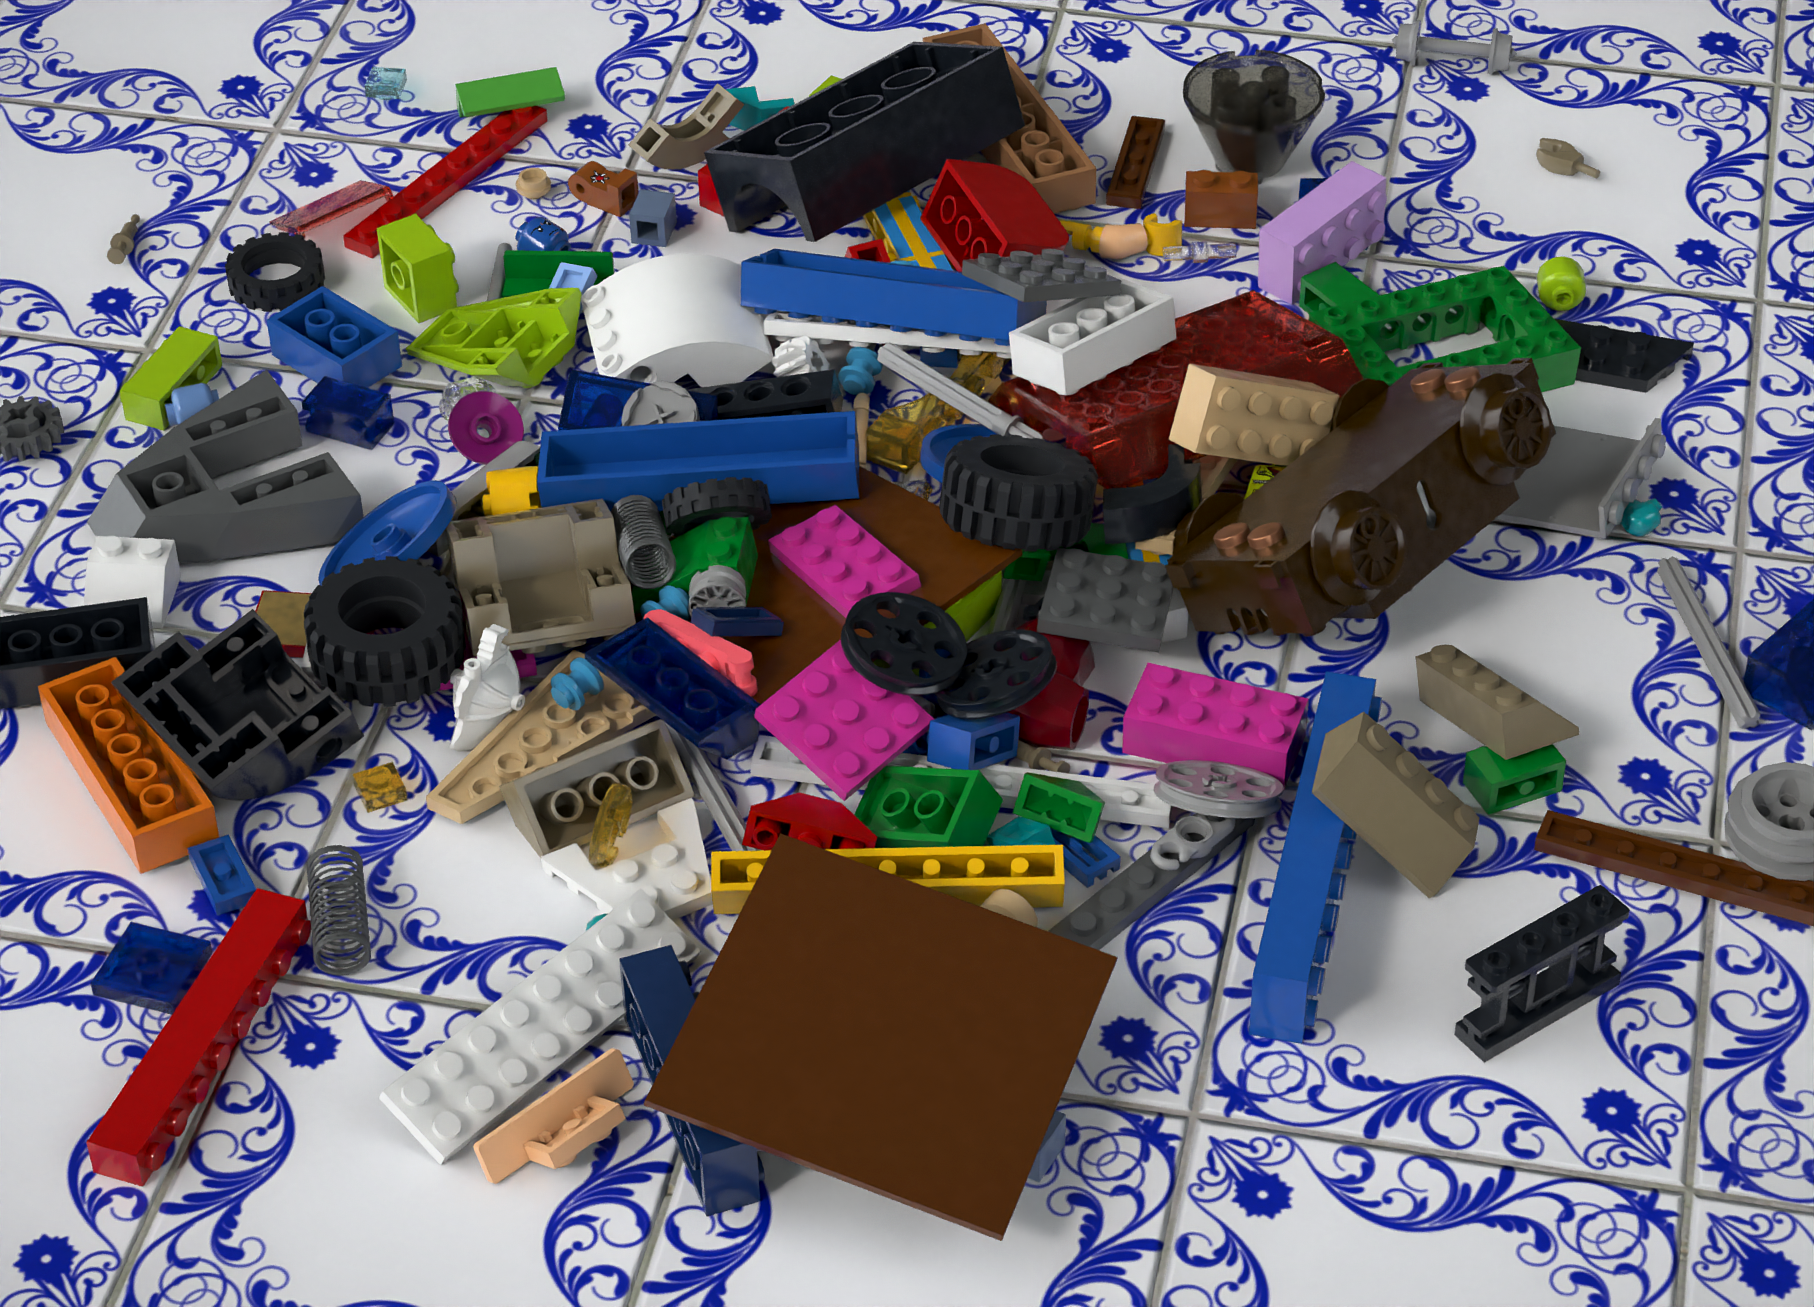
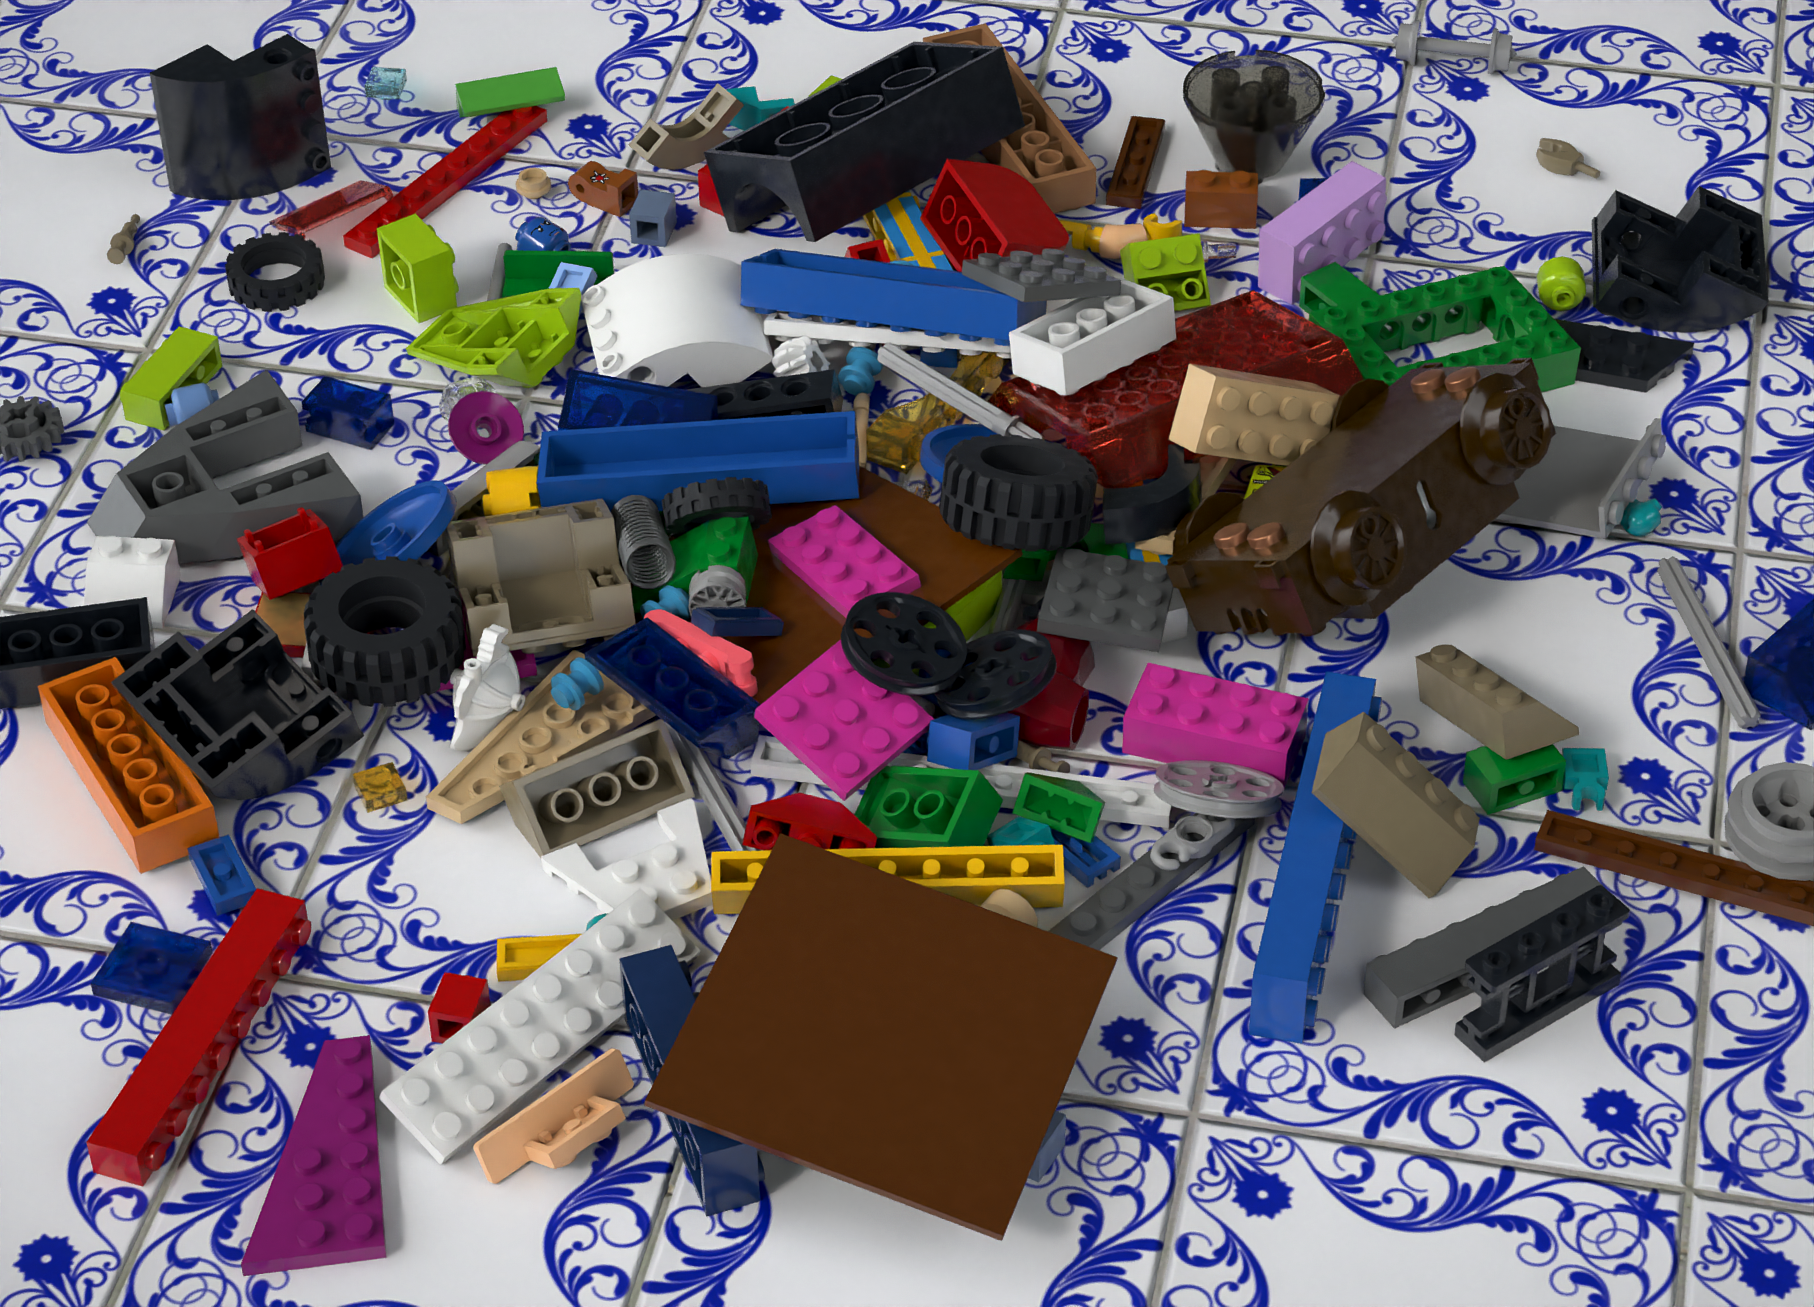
(241, 122): none -> black slope
(290, 553): none -> red container
(328, 1180): none -> magenta wing
(334, 340): blue brick -> none
(339, 933): dark grey piece -> none
(456, 1004): none -> red brick
(524, 955): none -> yellow tile
(610, 823): clear yellow tile -> none
(660, 404): light grey tile -> none
(1169, 267): none -> lime slope
(1432, 968): none -> dark grey brick
(1586, 774): none -> teal plate
(1681, 269): none -> black slope

